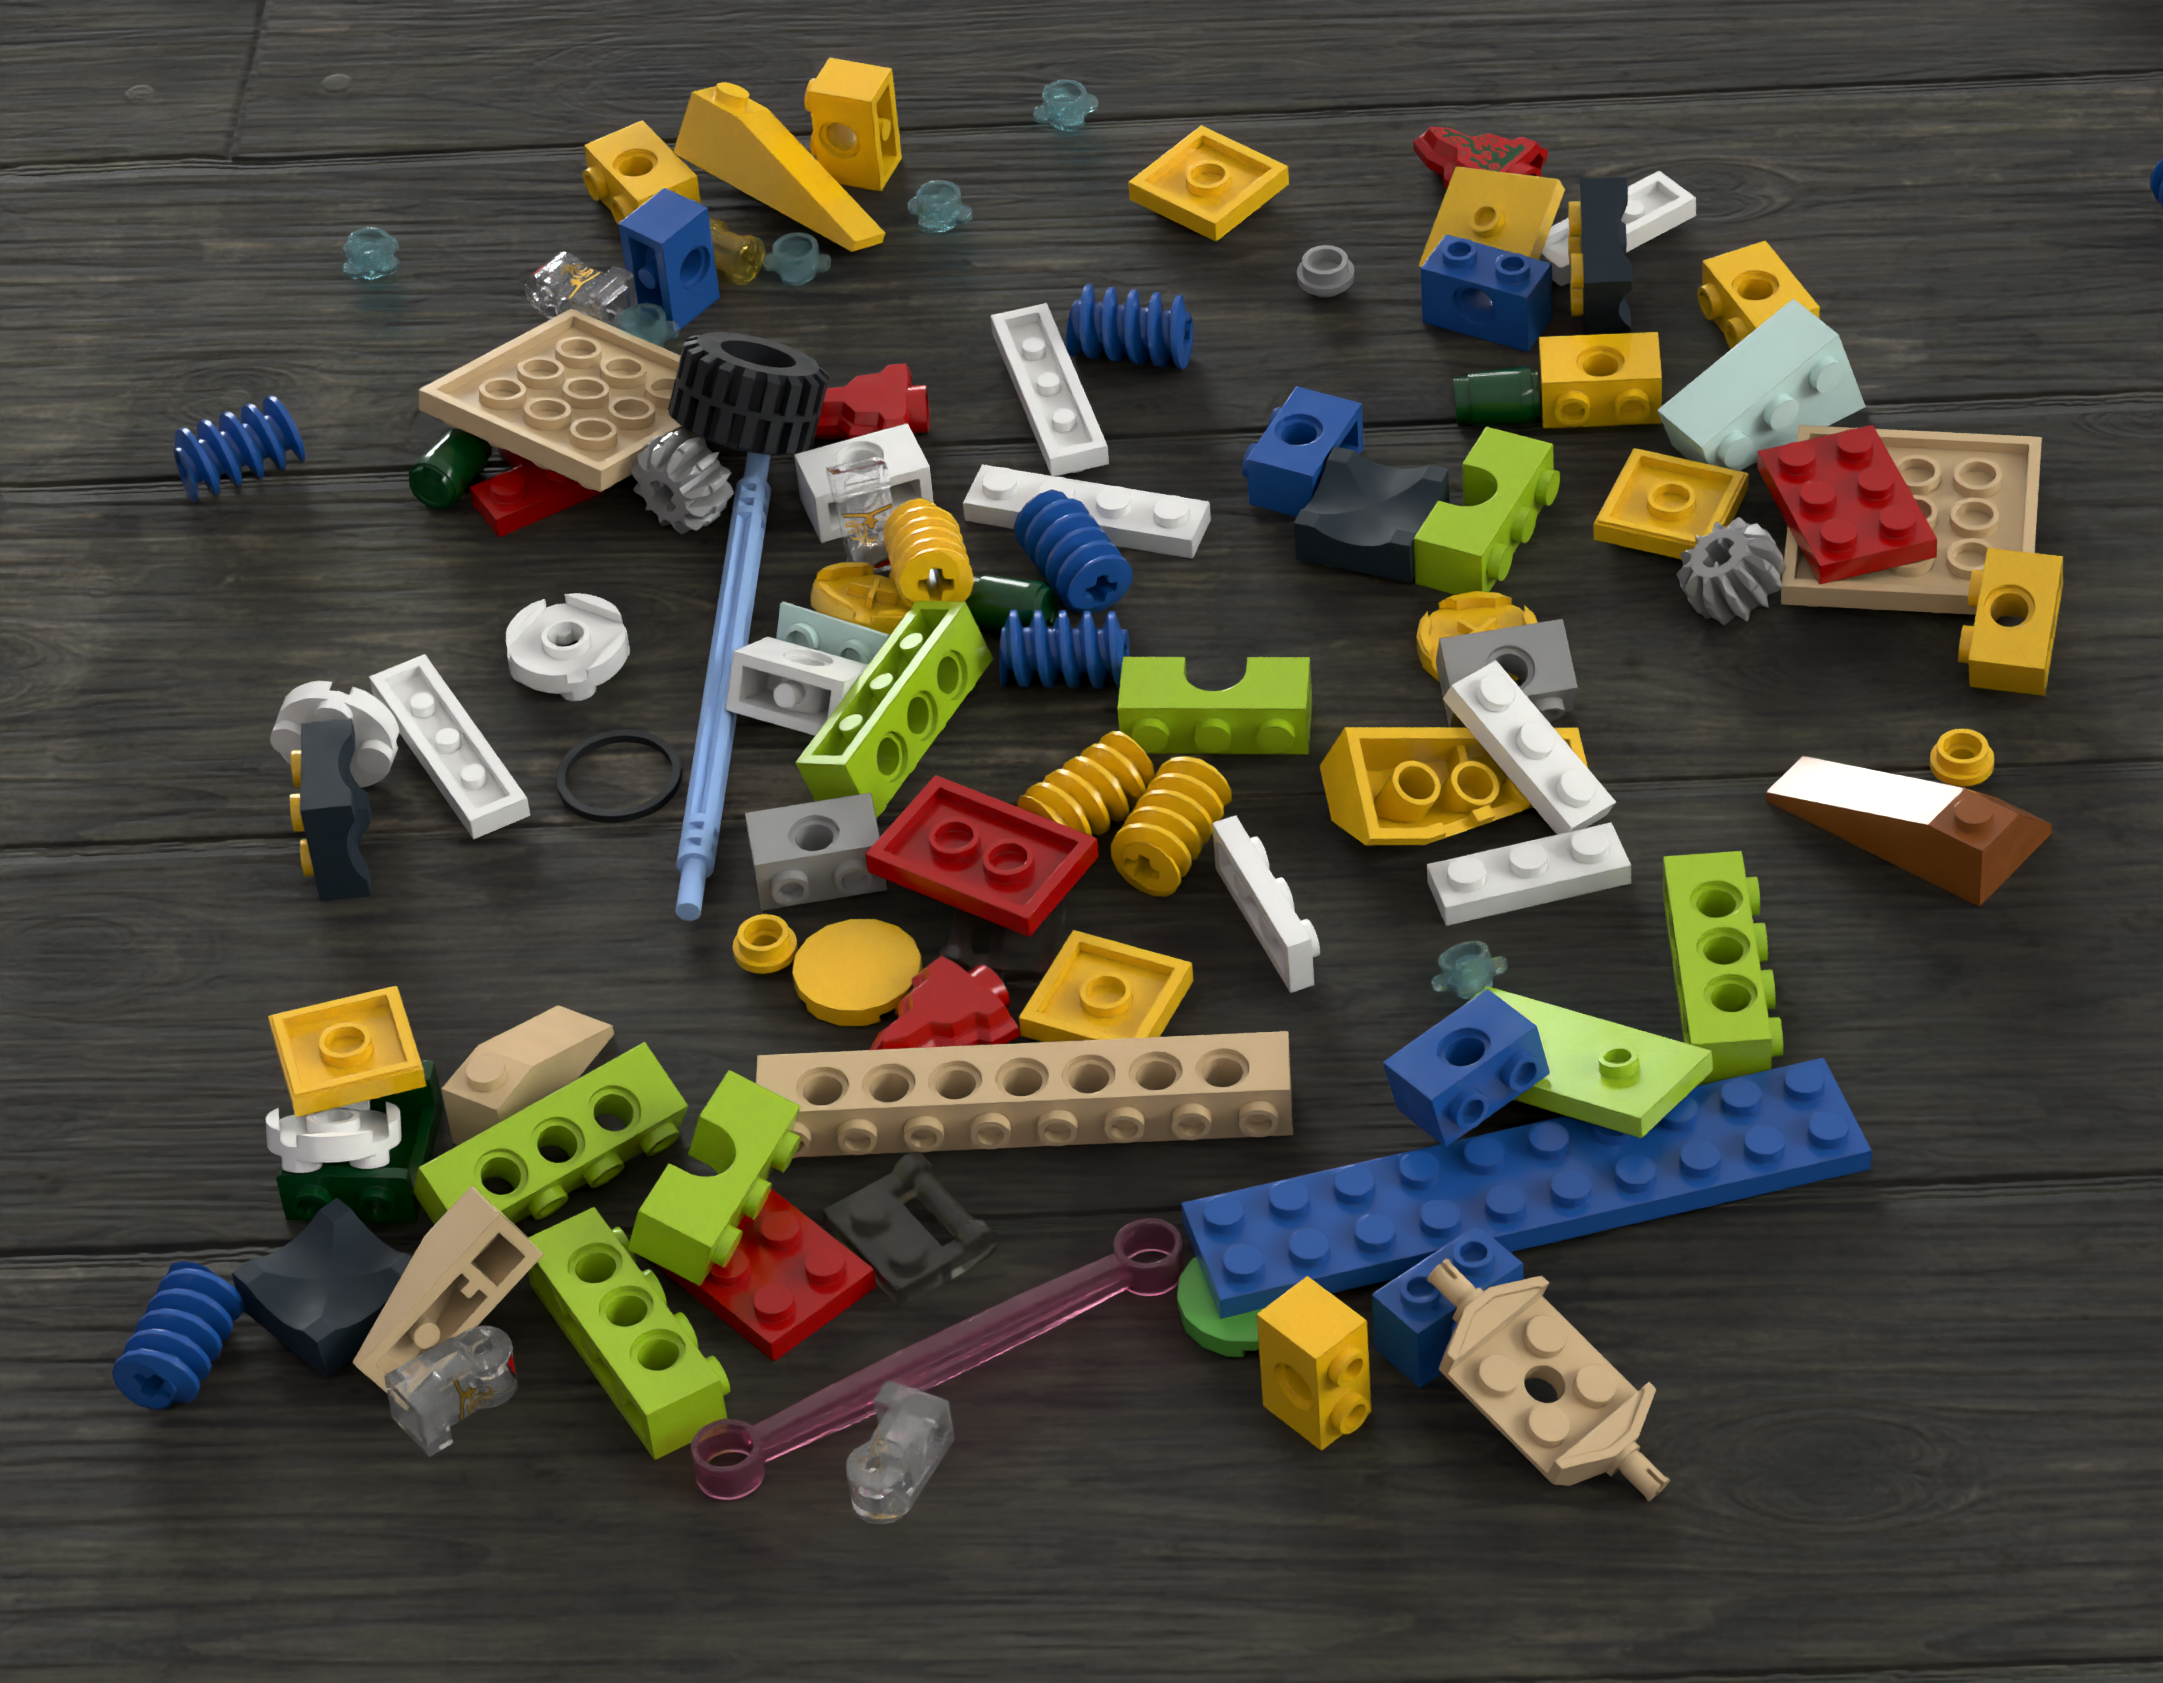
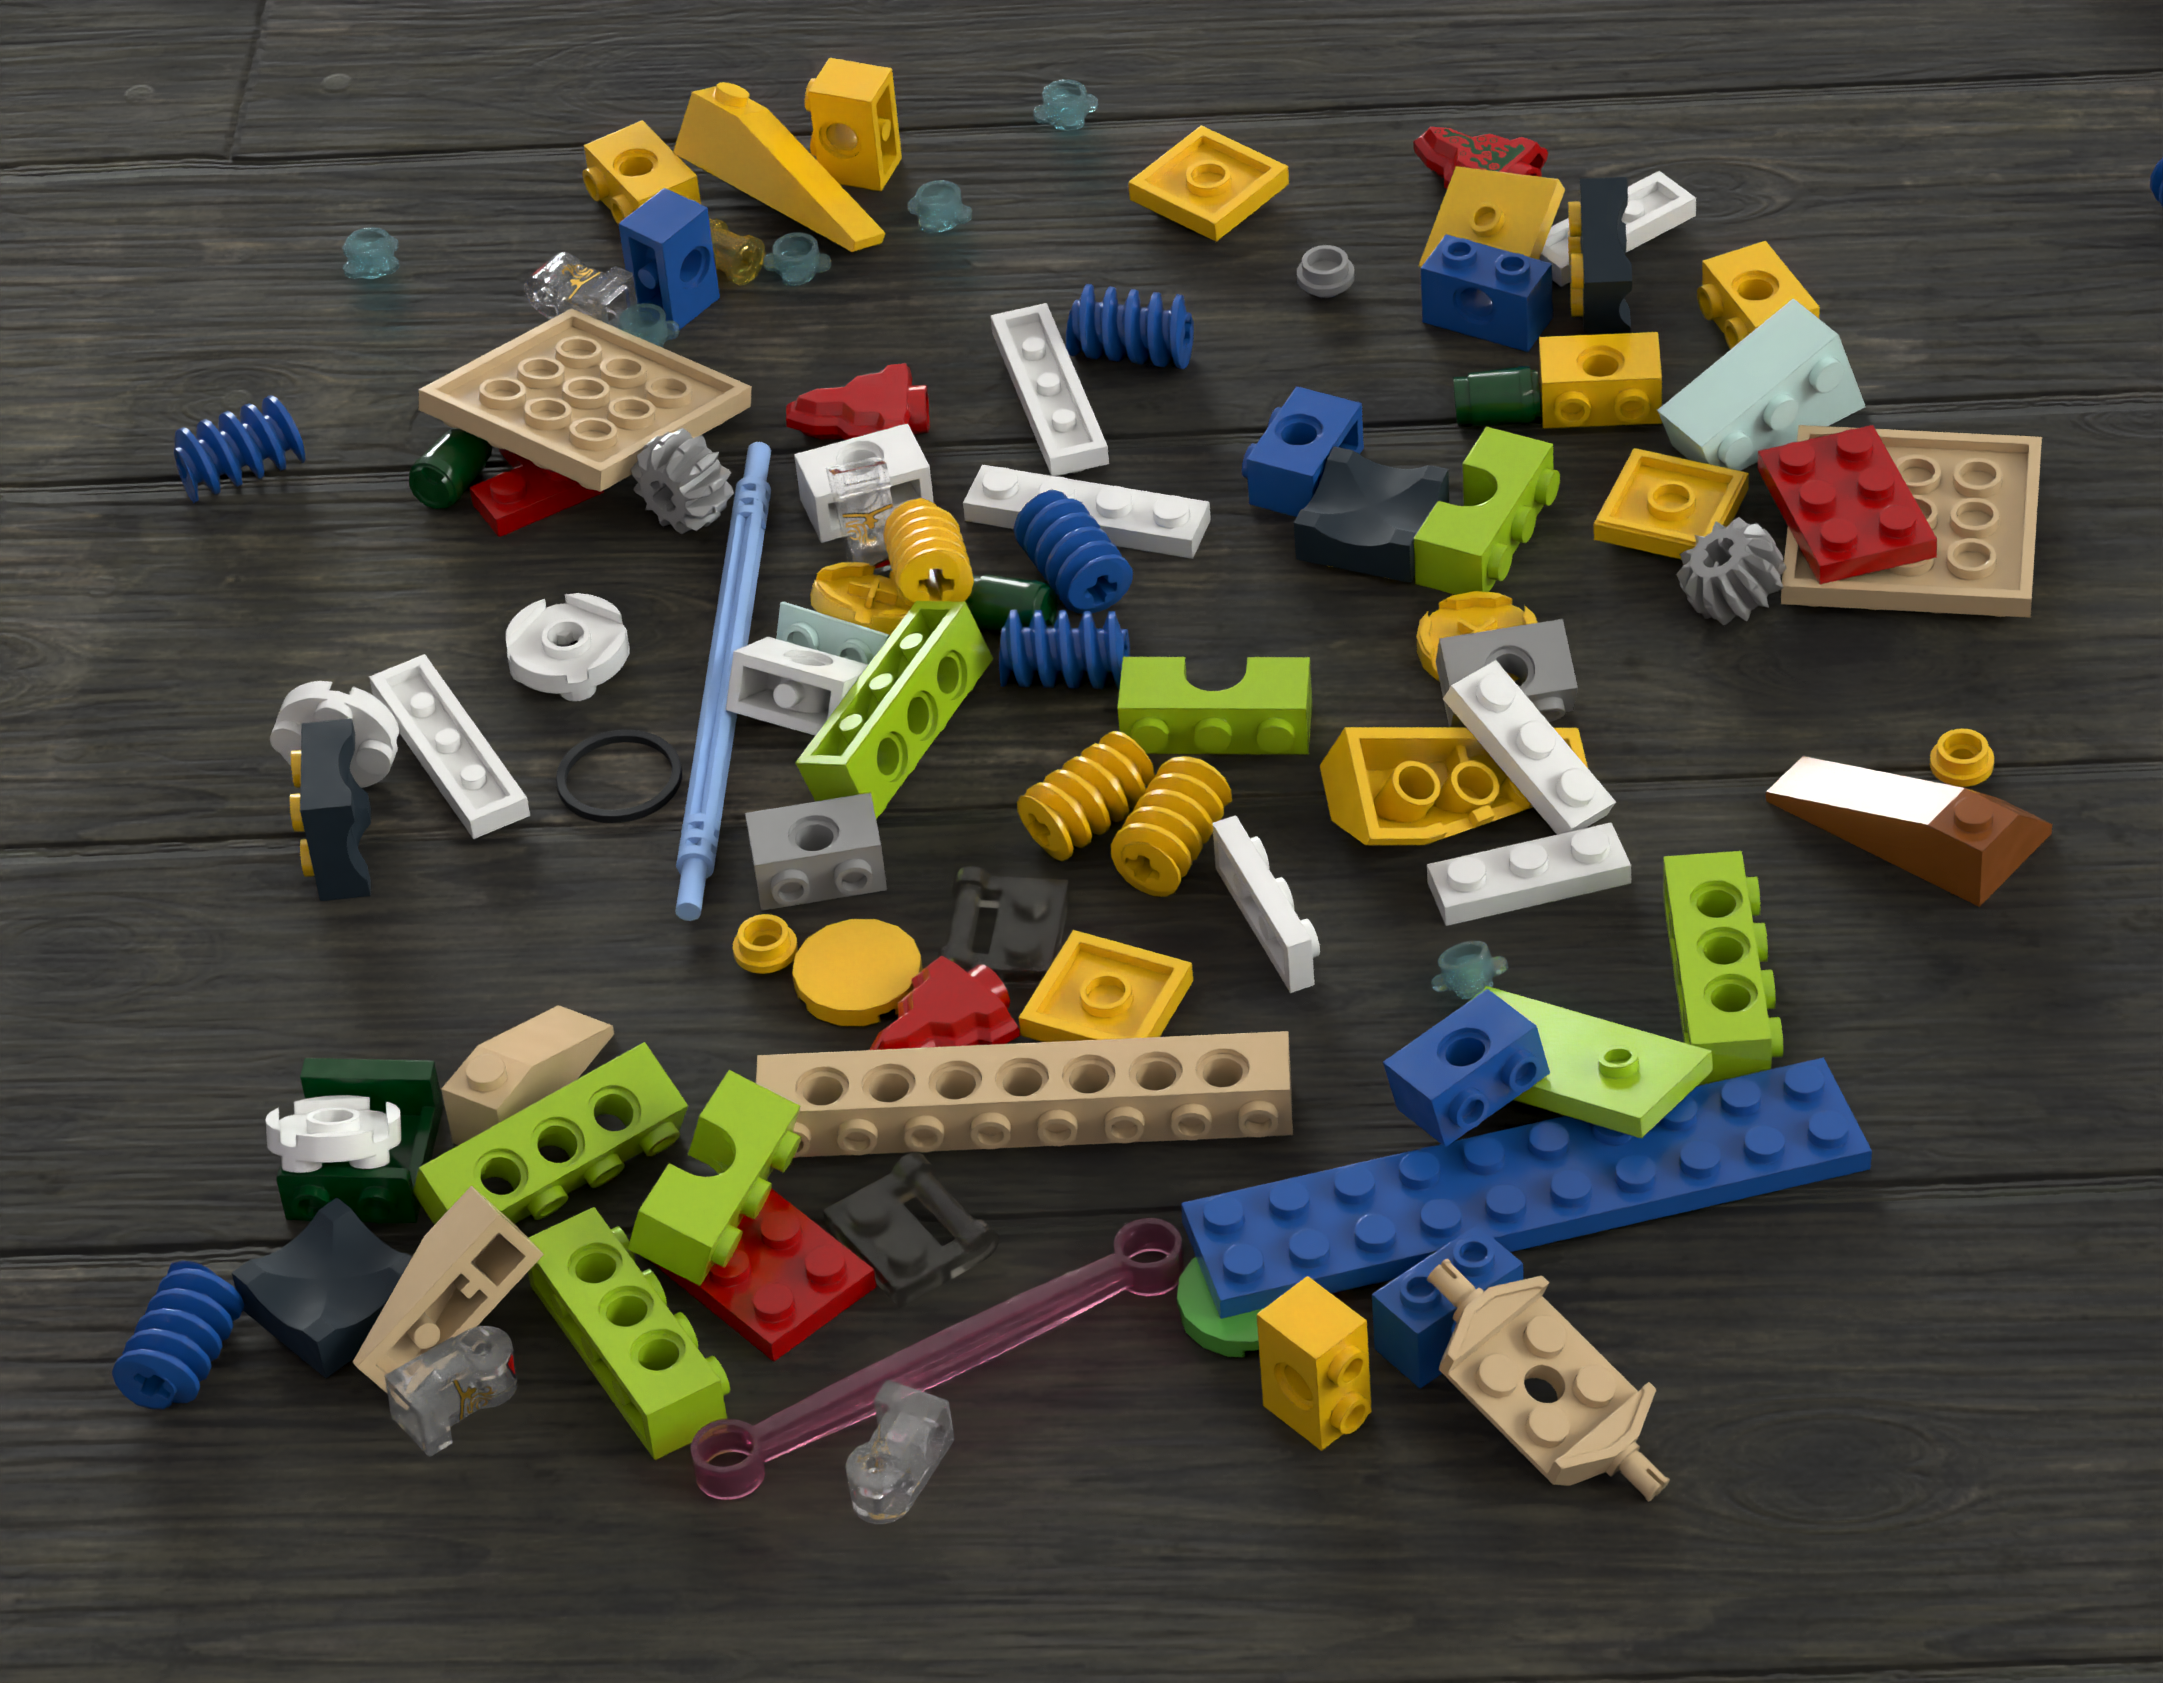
(346, 1051): yellow plate -> none
(748, 393): black tyre -> none
(982, 855): red plate -> none
(2018, 655): yellow brick -> none

